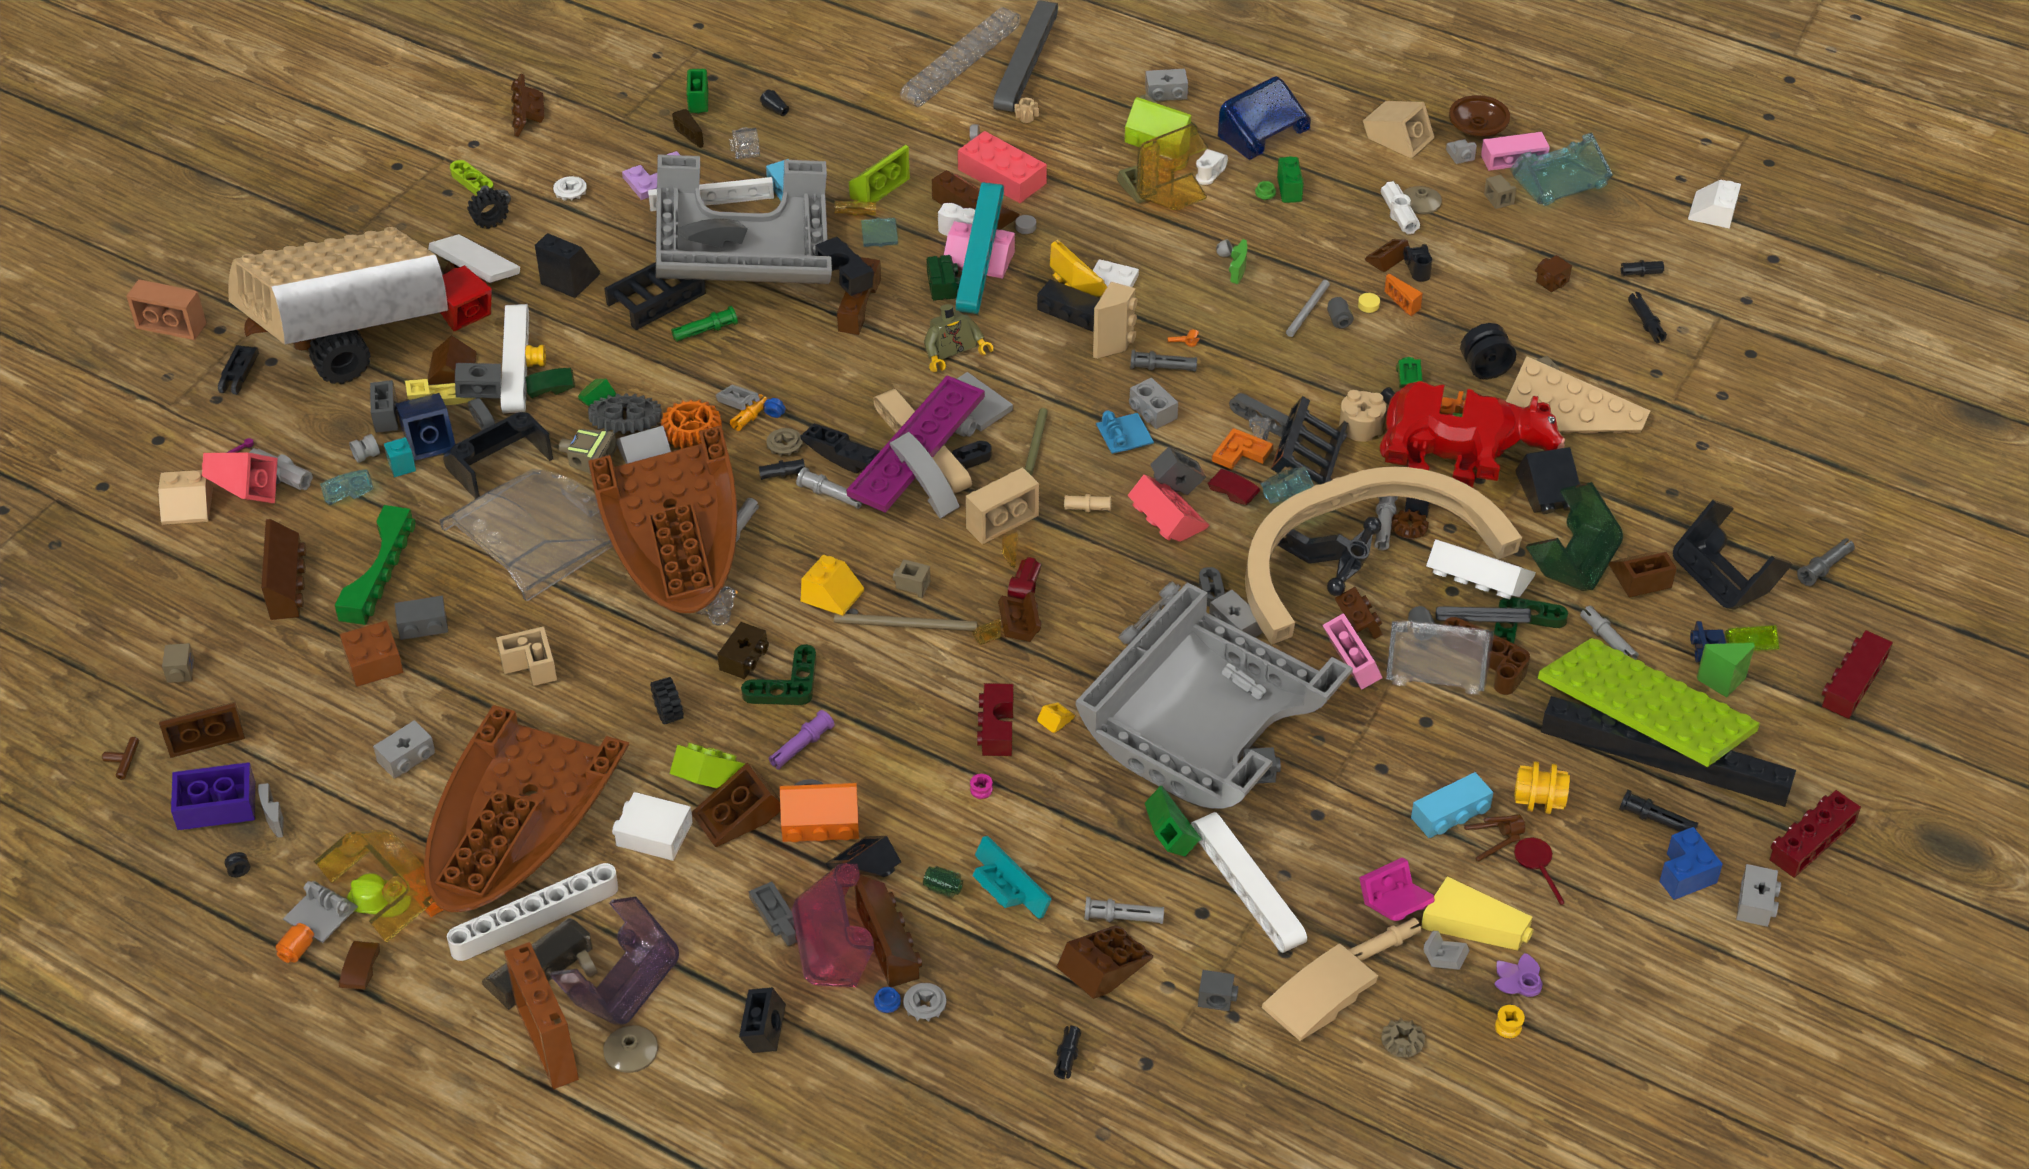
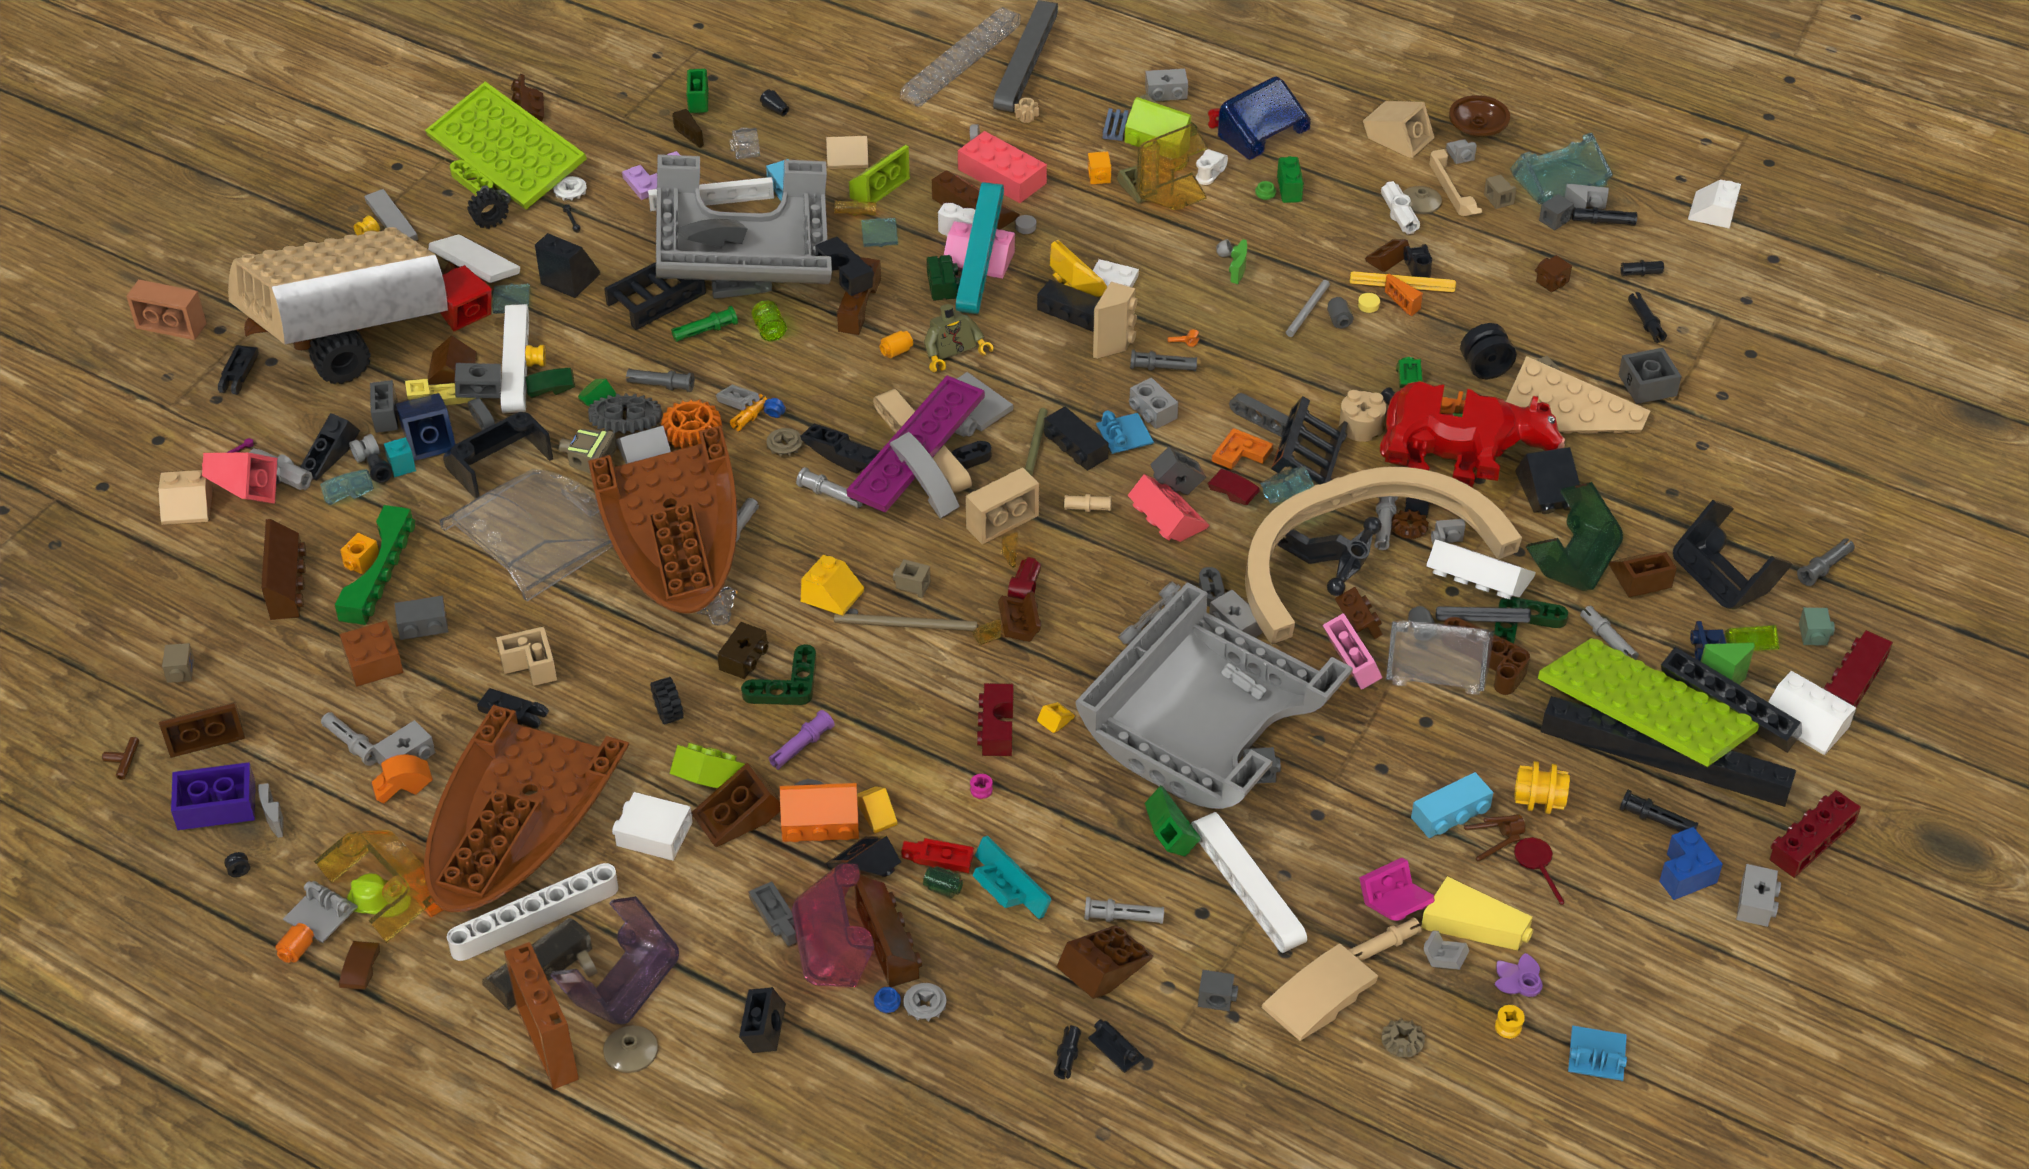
(329, 445): none -> black slope
(357, 743): none -> light grey pin
(359, 553): none -> light orange brick
(368, 224): none -> yellow wheel
(379, 468): none -> black cone
(388, 213): none -> light grey tile
(403, 773): none -> orange brick
(506, 144): none -> lime plate
(510, 295): none -> clear light blue piece
(523, 708): none -> black hinge
(567, 209): none -> black hinge
(671, 379): none -> dark grey pin
(725, 289): none -> dark grey hinge
(768, 320): none -> clear neon green wheel
(781, 469): black pin -> none
(847, 152): none -> tan slope
(877, 808): none -> yellow slope
(896, 344): none -> light orange brick
(939, 853): none -> red hinge
(1076, 438): none -> black brick
(1099, 167): none -> light orange brick
(1115, 1046): none -> black hinge
(1116, 115): none -> sand blue tile
(1213, 114): none -> red plate
(1260, 427): clear tile -> none
(1418, 283): none -> yellow axle
(1448, 531): none -> light grey bracket
(1465, 205): none -> tan piece
(1505, 151): bright pink brick -> none
(1556, 212): none -> dark grey brick
(1586, 196): none -> light grey slope
(1597, 1053): none -> dark azure hinge
(1605, 216): none -> black pin
(1649, 375): none -> dark grey brick
(1773, 723): none -> black brick
(1816, 626): none -> sand green brick
(1820, 712): none -> white slope

